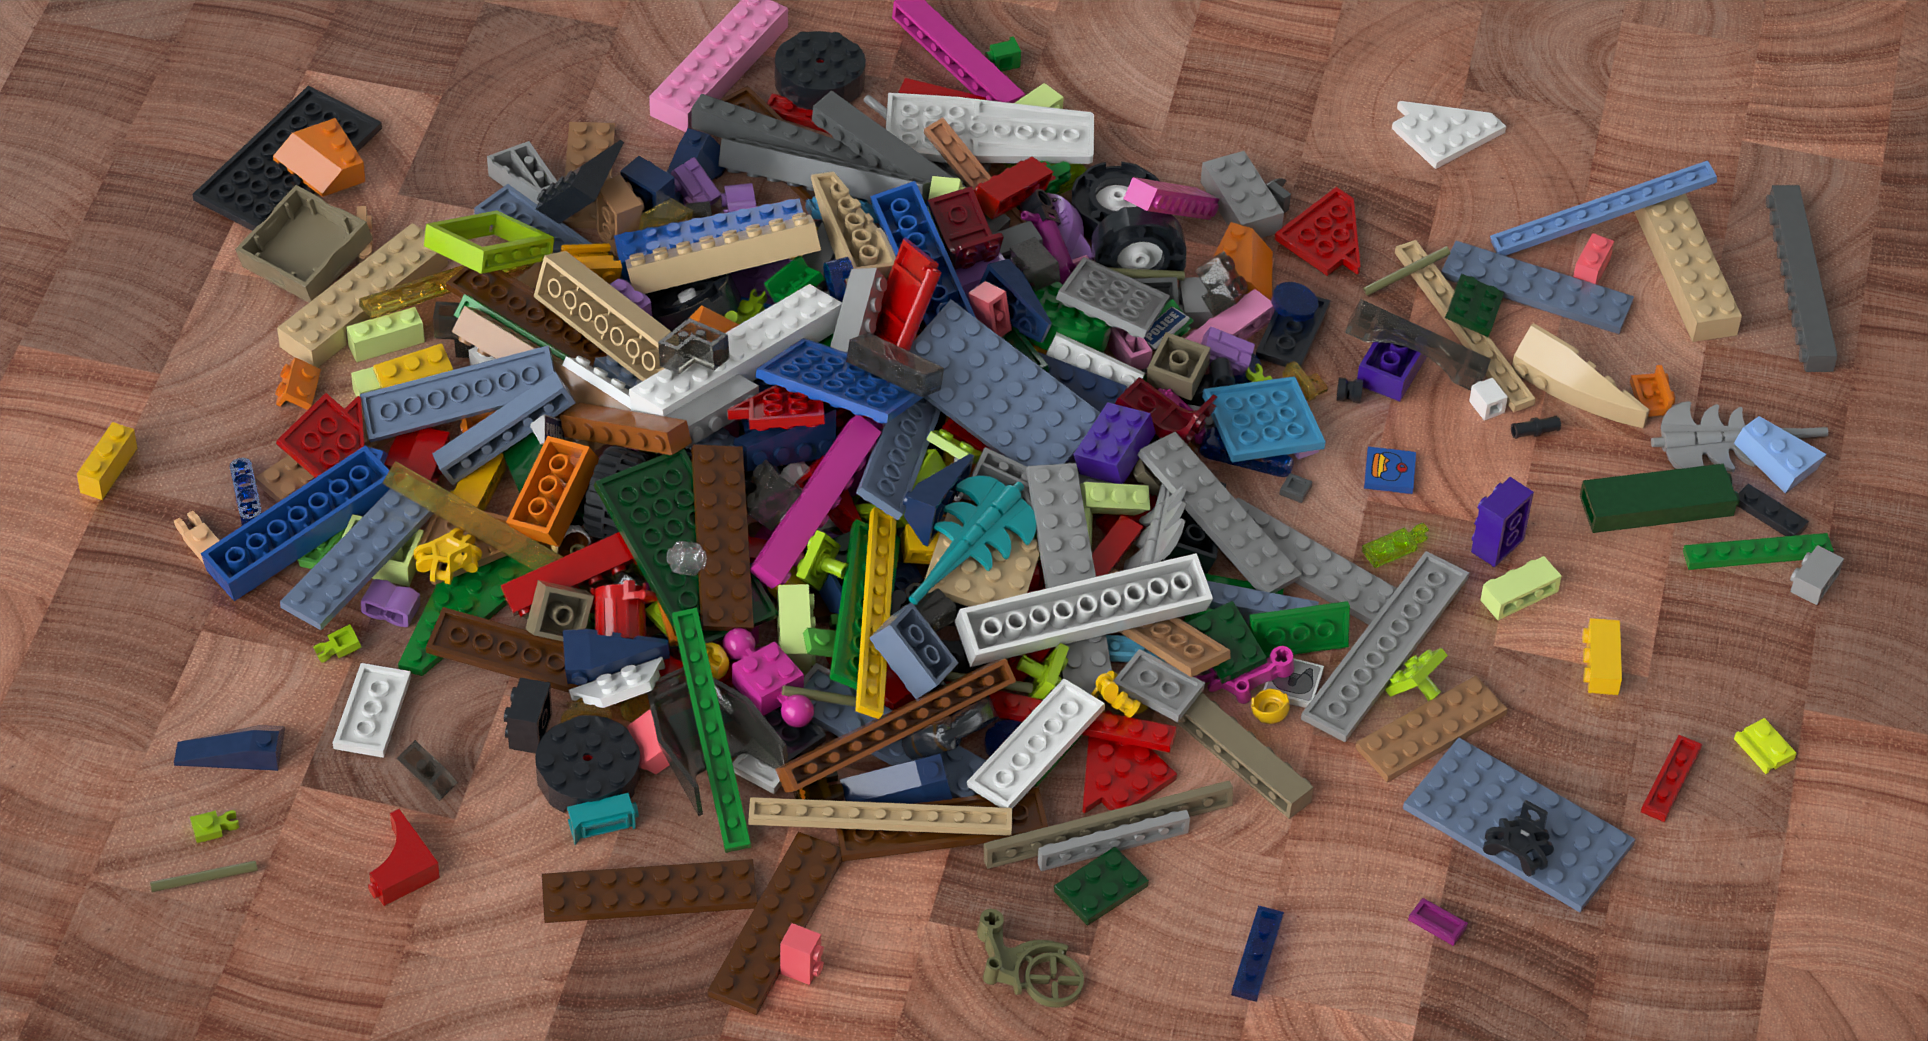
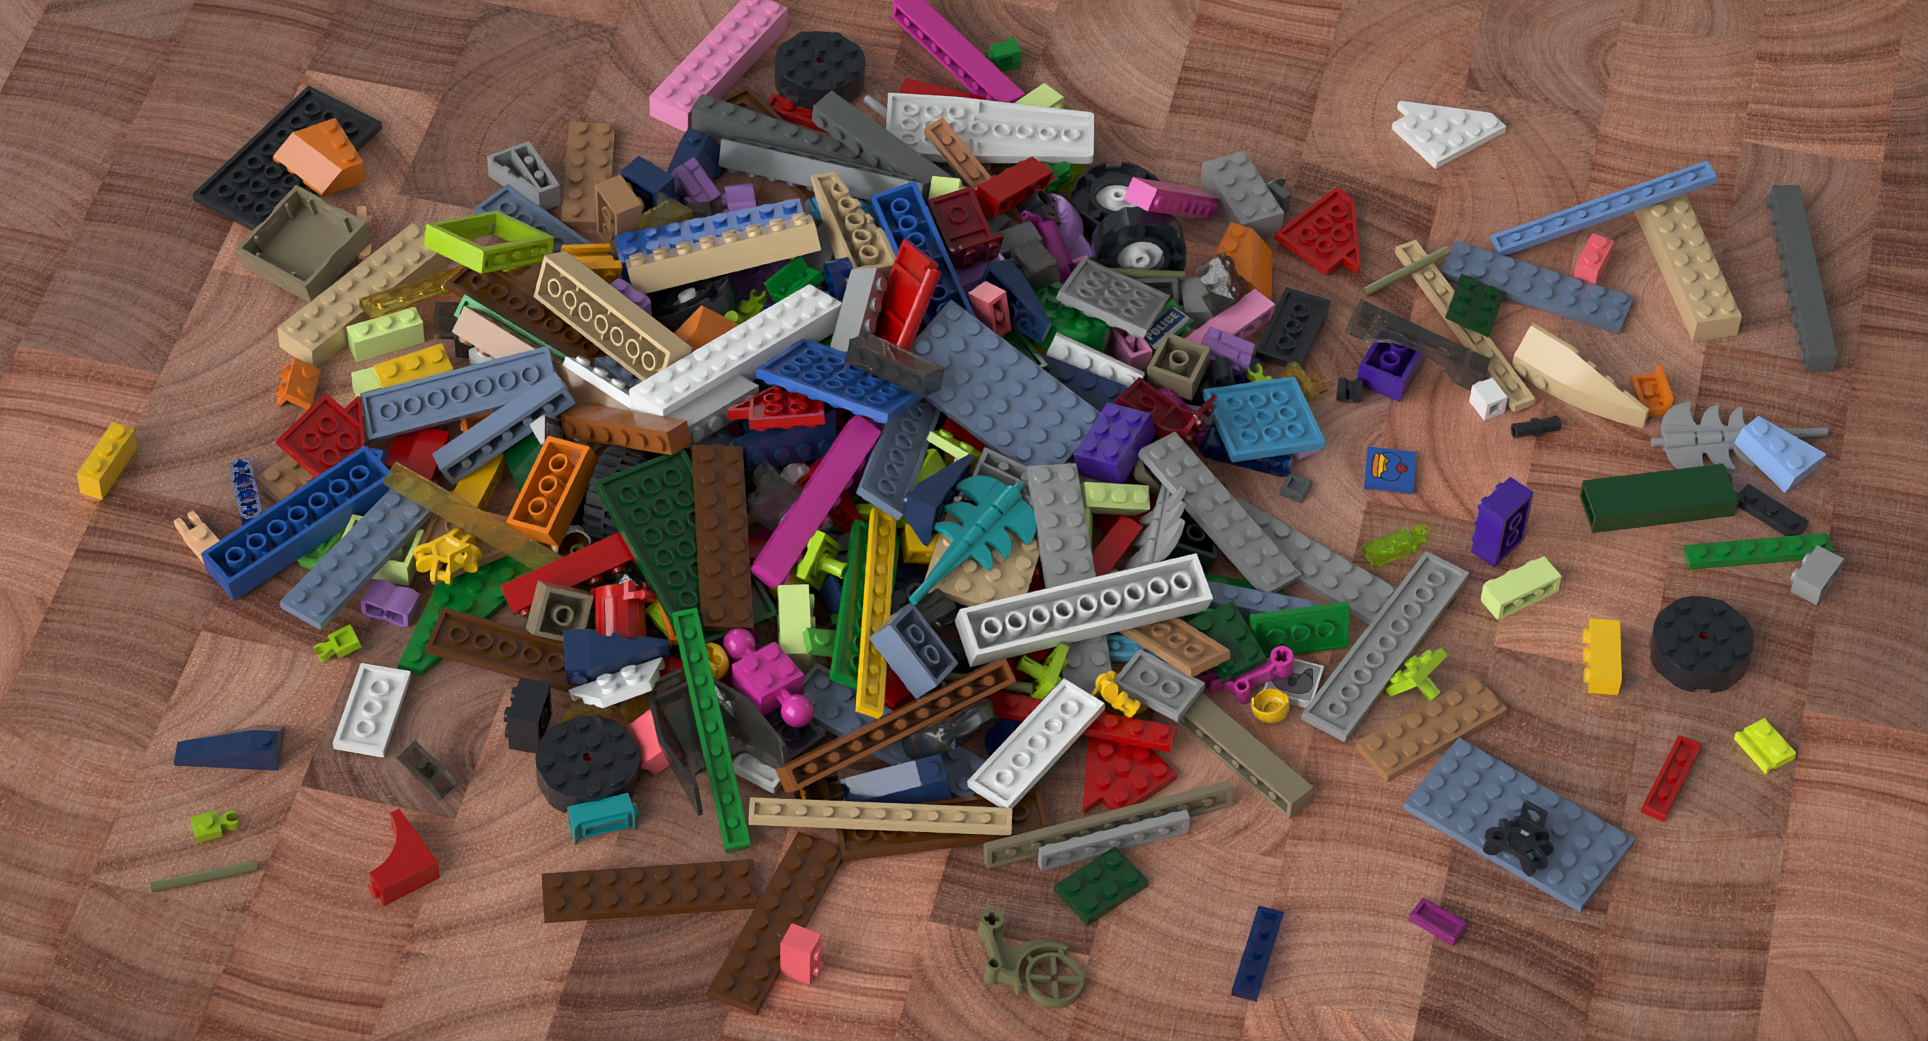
(578, 187): black slope -> none
(686, 558): clear head -> none
(692, 344): clear smoke brick -> none
(820, 695): olive bar -> none
(1294, 300): clear blue tile -> none
(1701, 644): none -> black piece

